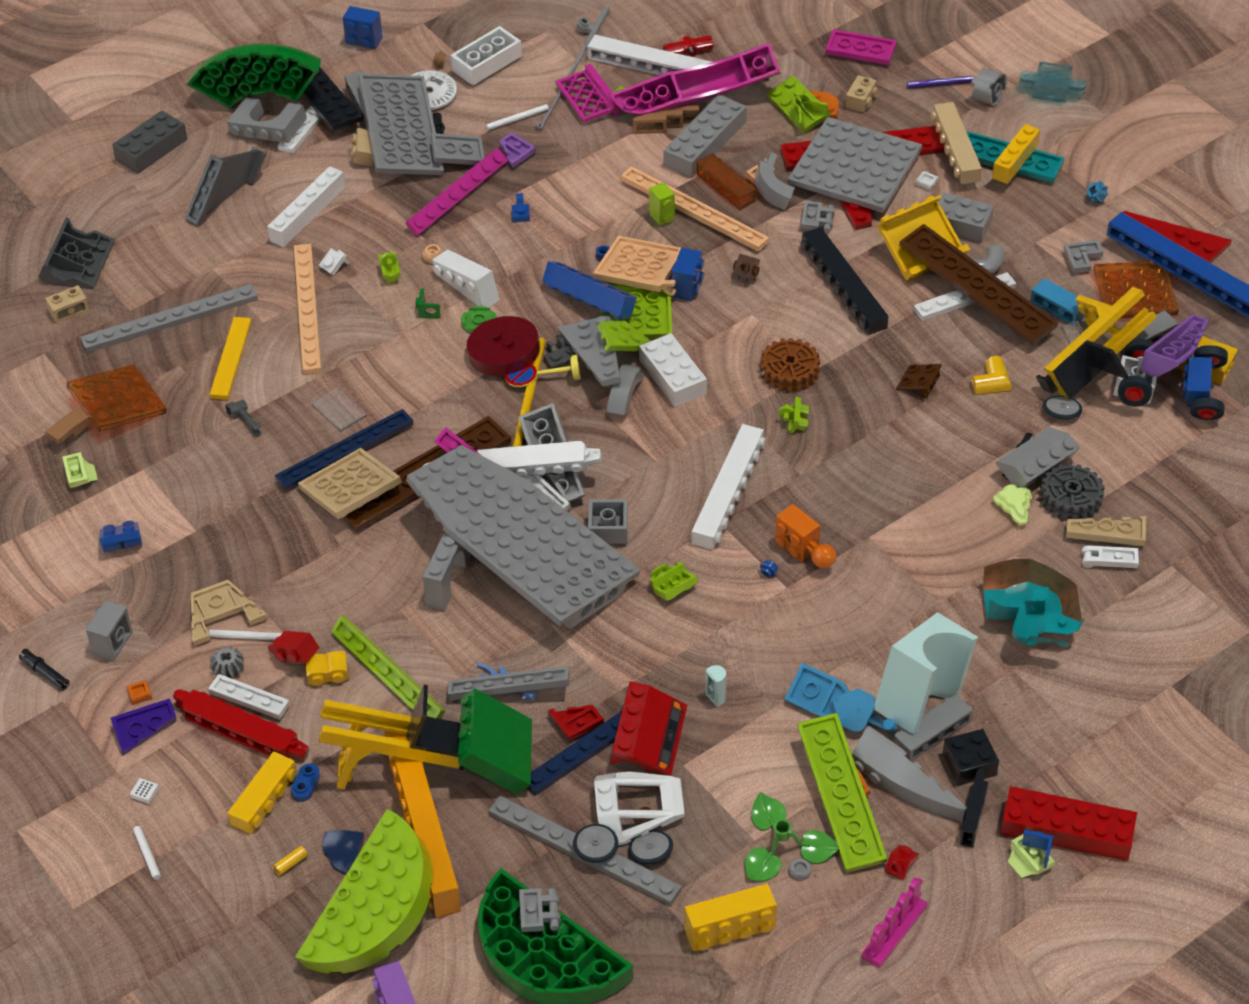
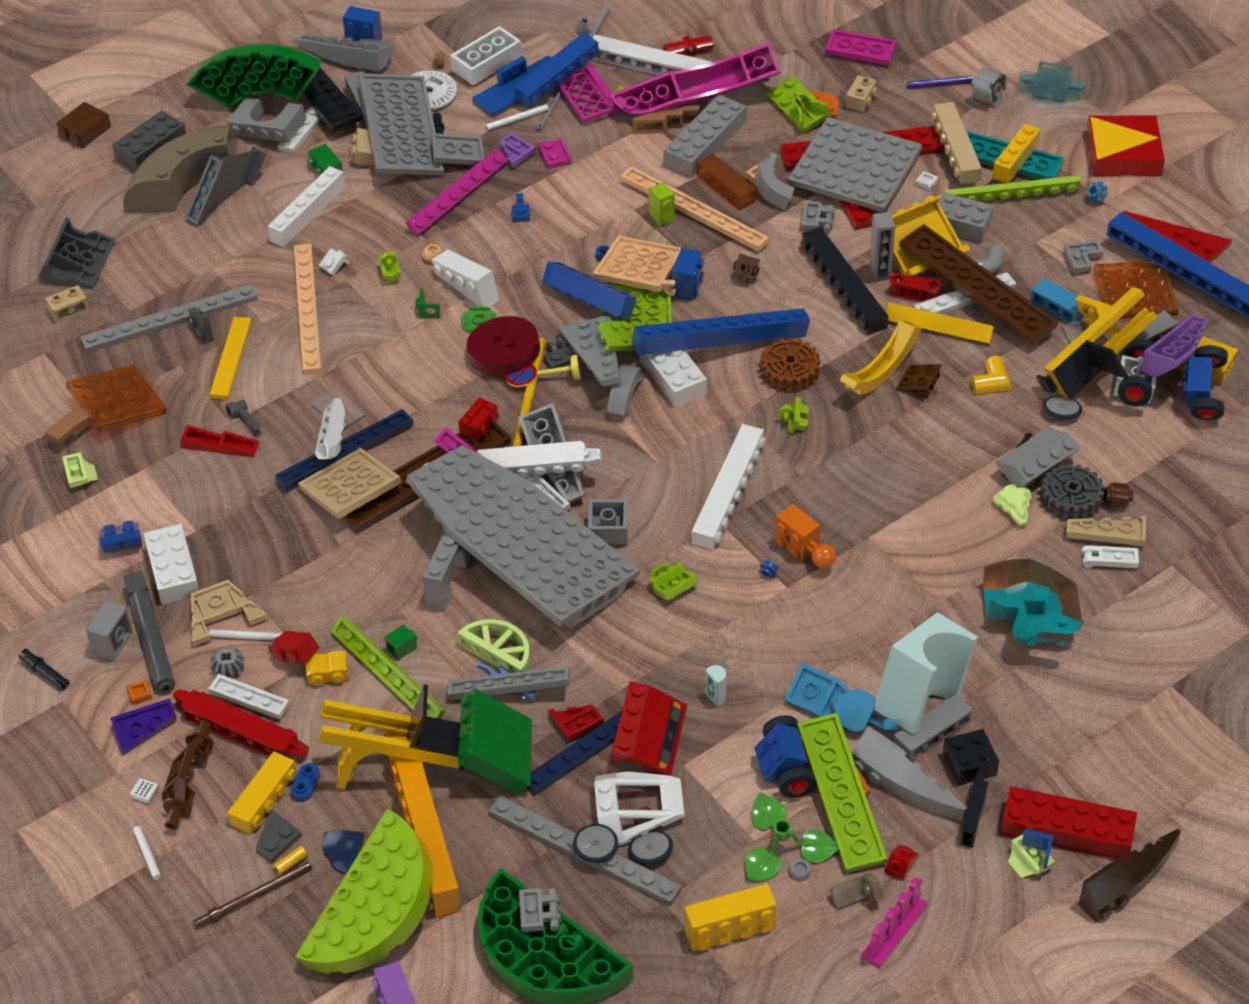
(83, 125): none -> reddish brown brick
(149, 631): none -> dark grey brick
(171, 563): none -> white brick
(175, 168): none -> dark tan brick
(176, 792): none -> reddish brown plate
(201, 323): none -> dark grey wing
(215, 913): none -> reddish brown bar
(226, 443): none -> red slope
(276, 837): none -> dark grey wing
(323, 157): none -> green brick
(330, 432): none -> white brick
(360, 54): none -> light grey wedge
(401, 642): none -> green brick
(470, 640): none -> yellowish green window
(478, 419): none -> red brick
(503, 93): none -> blue bracket
(554, 153): none -> dark pink plate
(556, 69): none -> blue brick
(720, 331): none -> blue brick
(783, 757): none -> blue brick
(856, 890): none -> dark tan bracket
(882, 246): none -> light grey brick
(887, 360): none -> yellow arch
(914, 287): none -> red piece
(941, 323): none -> yellow tile
(1019, 189): none -> lime plate
(1118, 495): none -> reddish brown head
(1123, 879): none -> dark brown wedge
(1125, 145): none -> red tile

